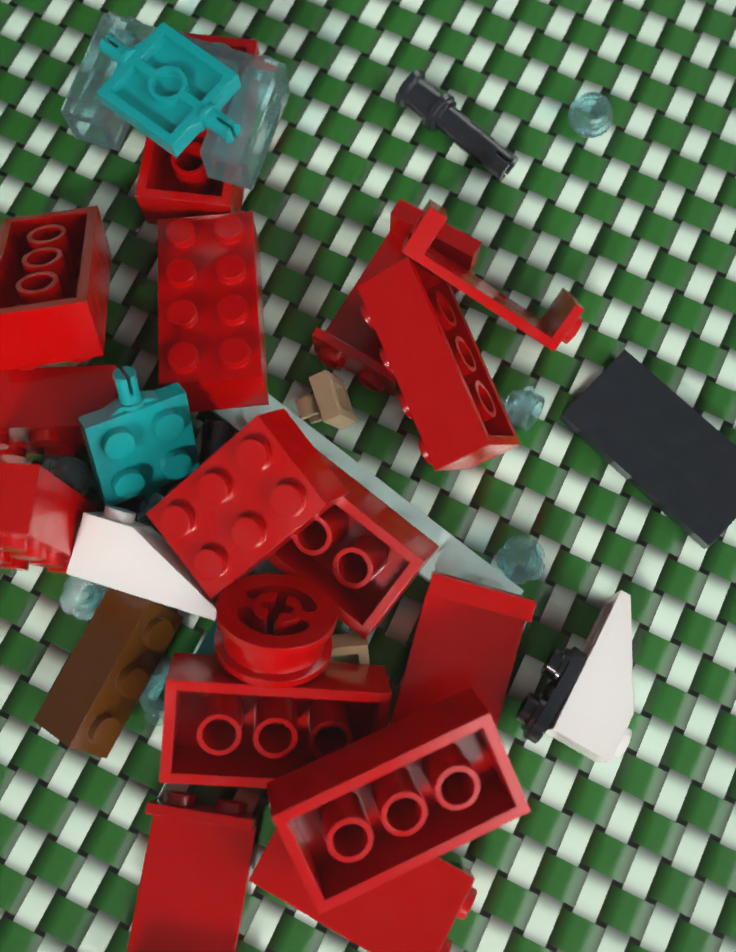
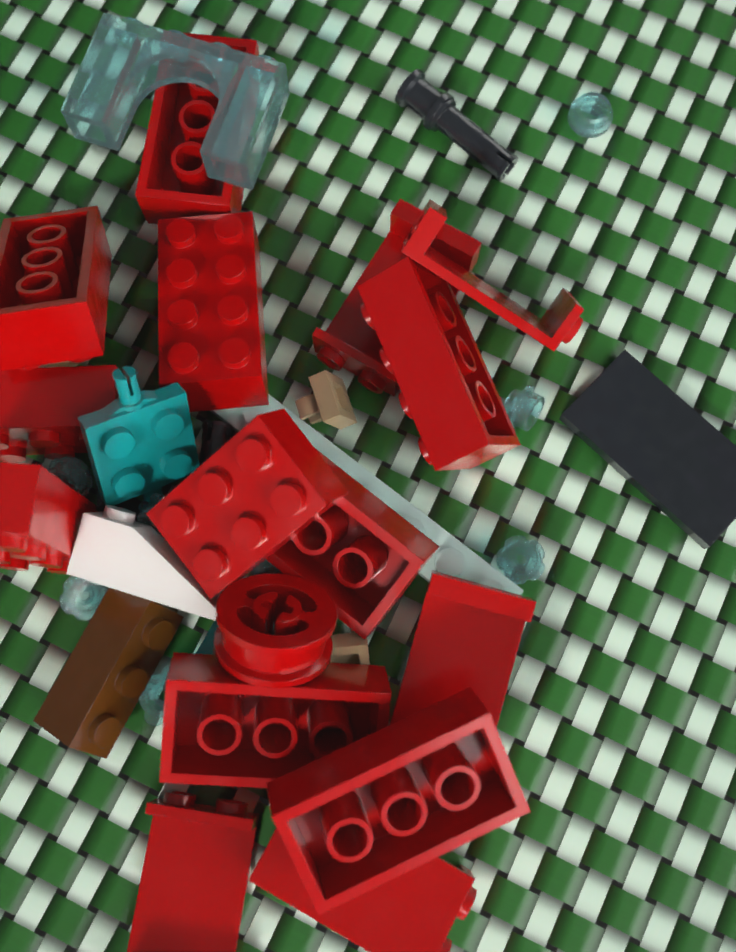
(169, 89): teal plate -> none
(539, 711): black bracket -> none
(601, 699): white slope -> none

